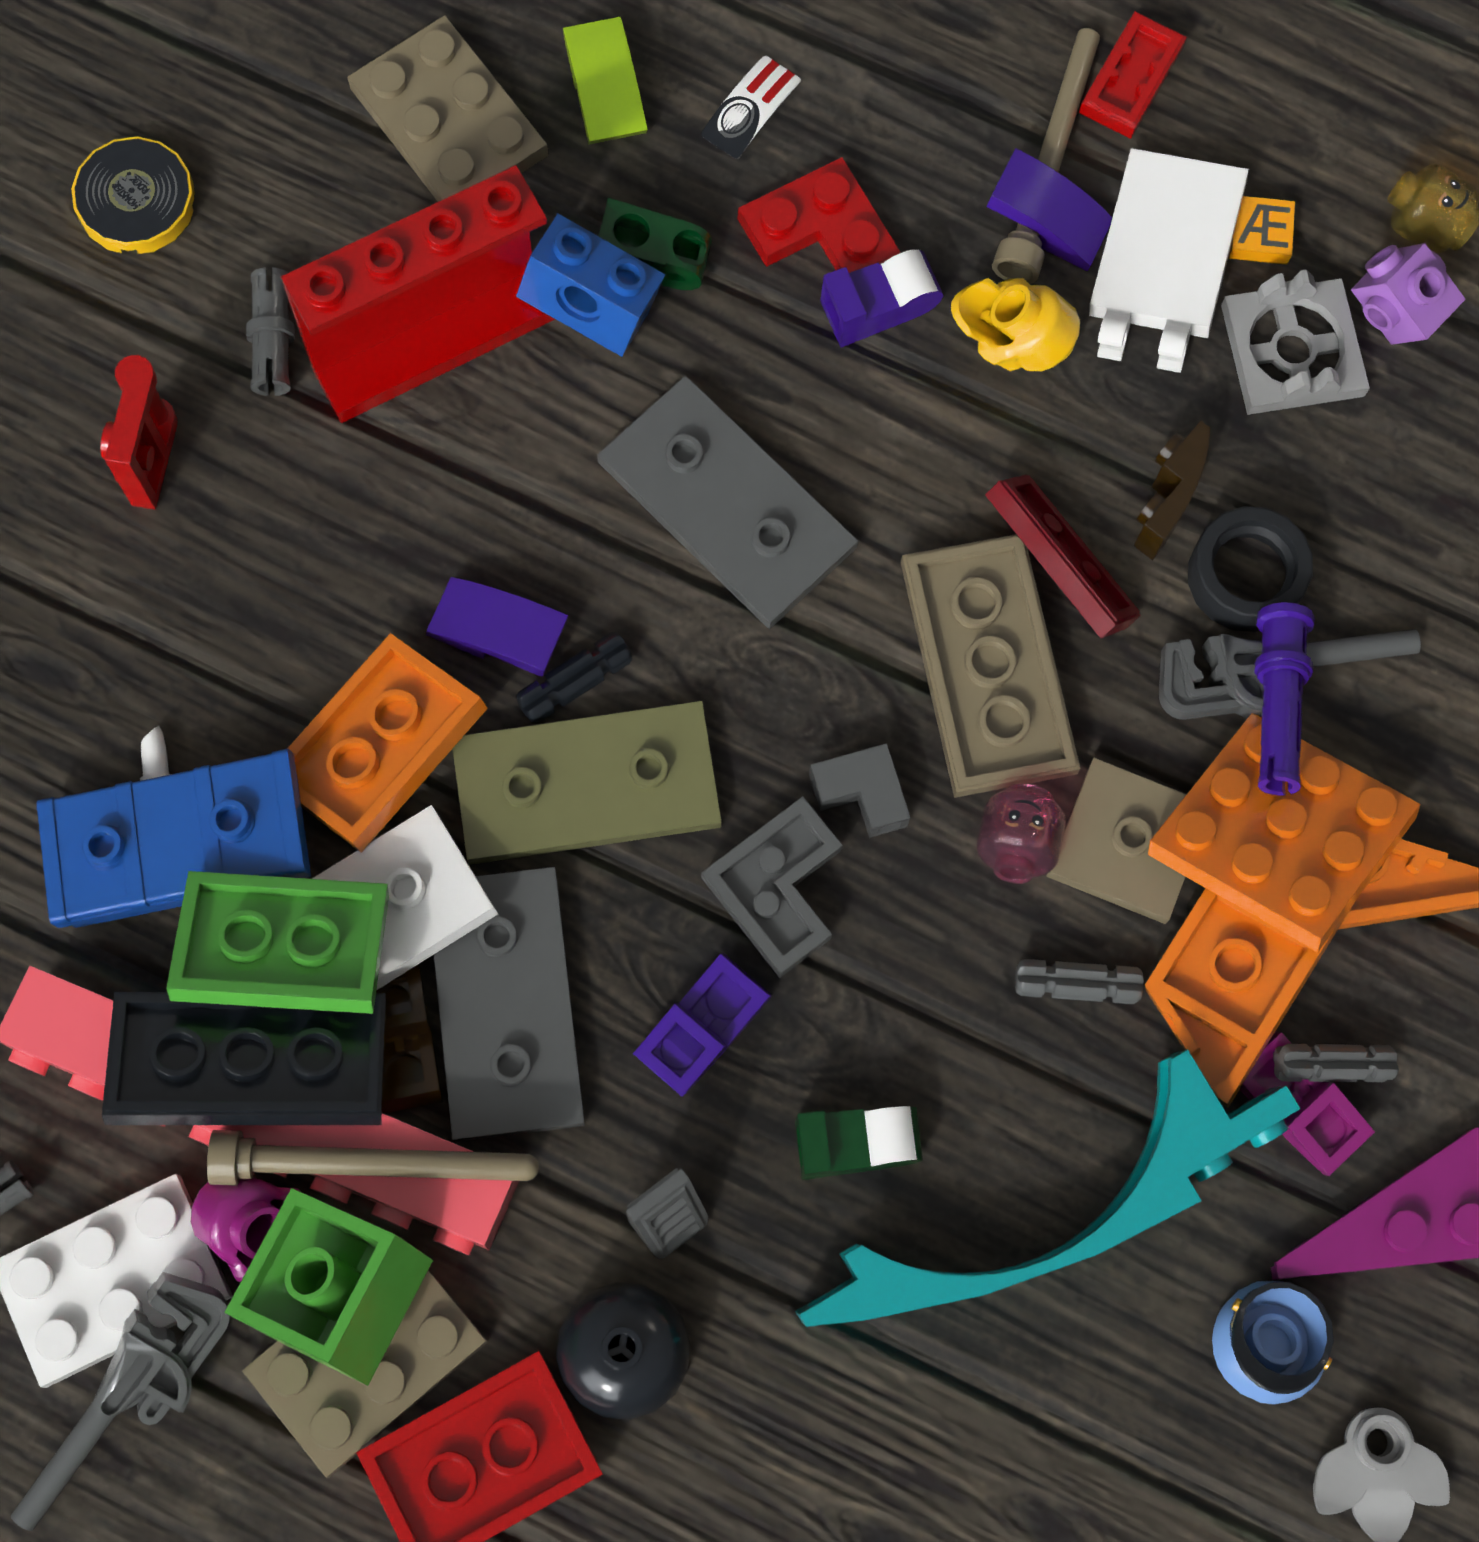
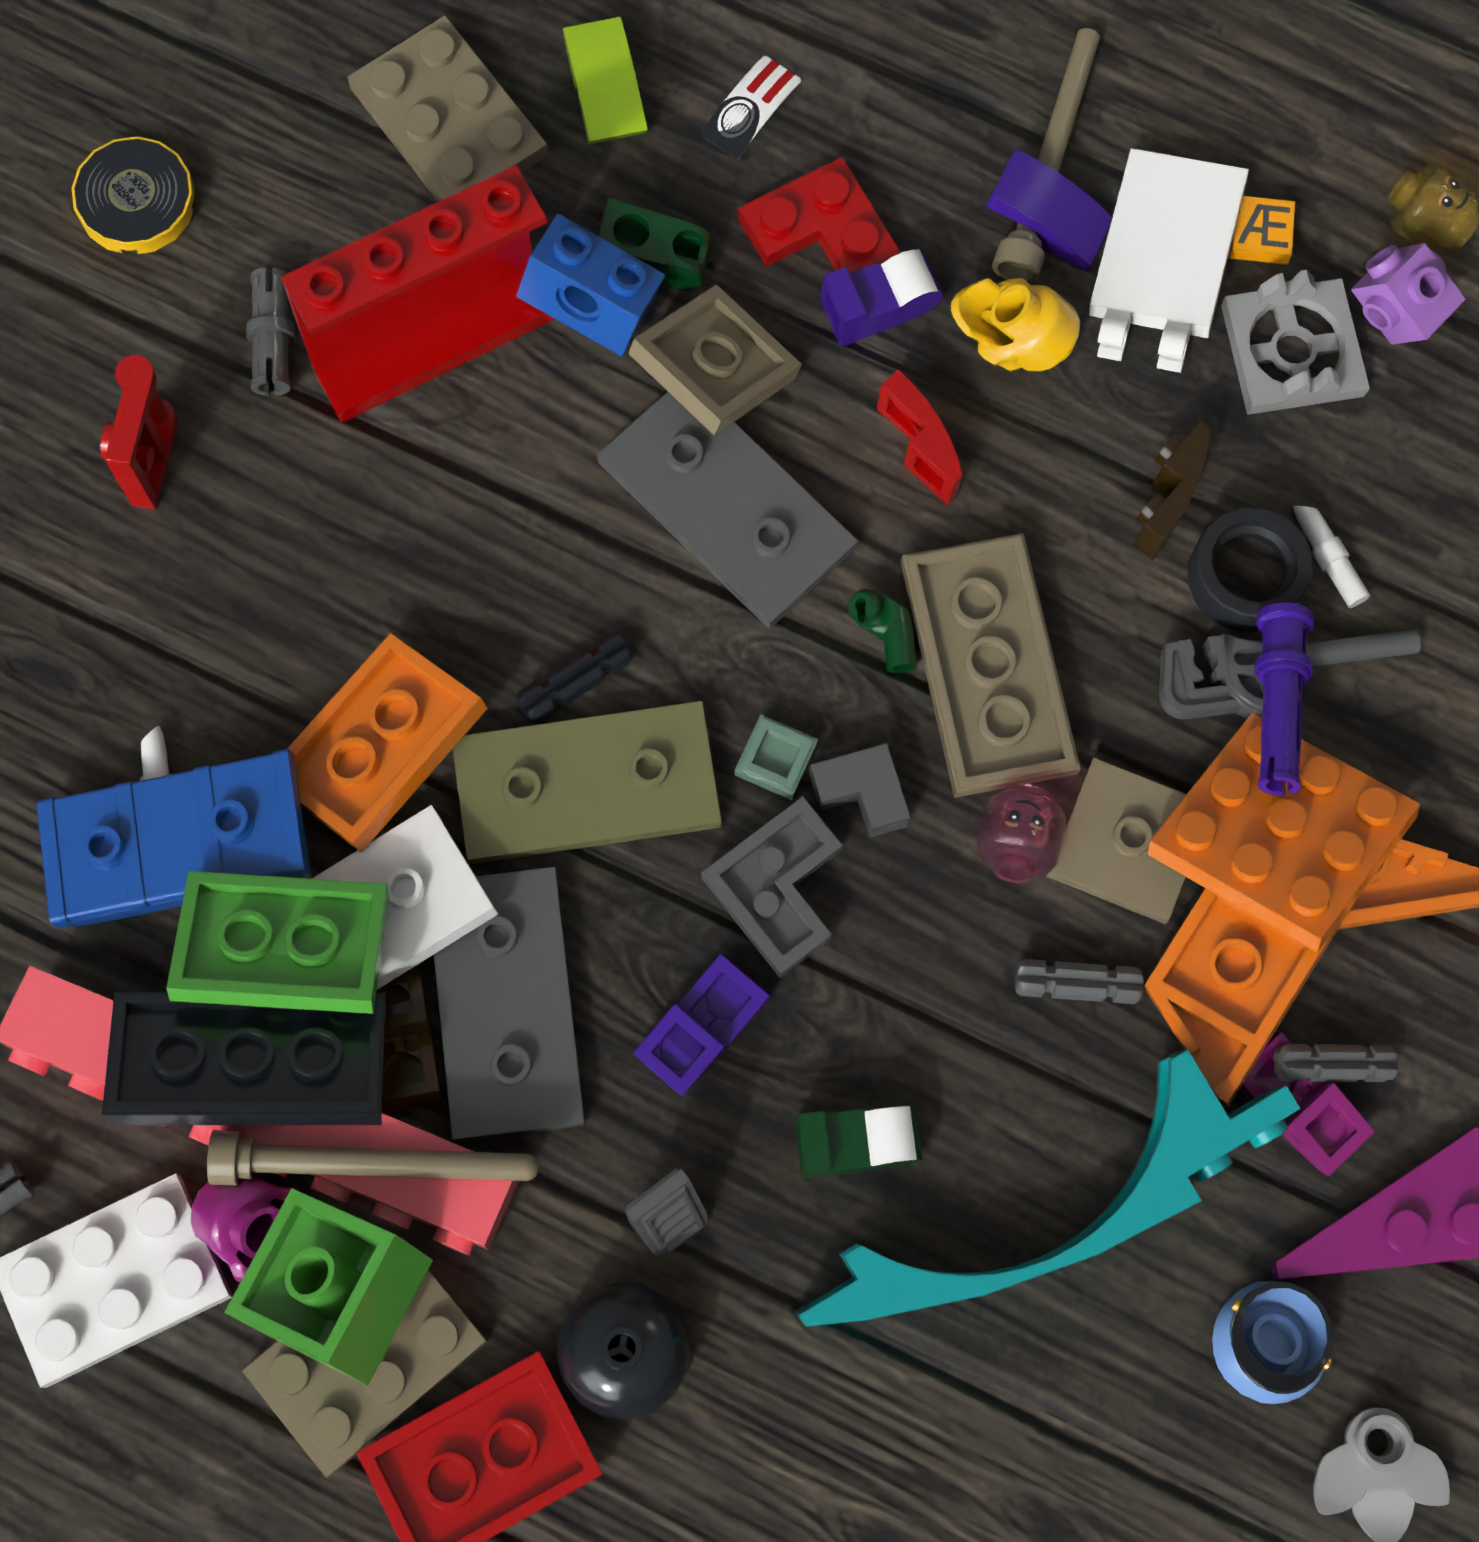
(144, 1372): dark grey piece -> none
(497, 624): dark purple slope -> none
(715, 359): none -> dark tan plate
(776, 757): none -> sand green tile
(890, 624): none -> dark green arm
(930, 451): none -> red slope
(1063, 555): dark red tile -> none
(1132, 74): red plate -> none
(1331, 555): none -> white piece

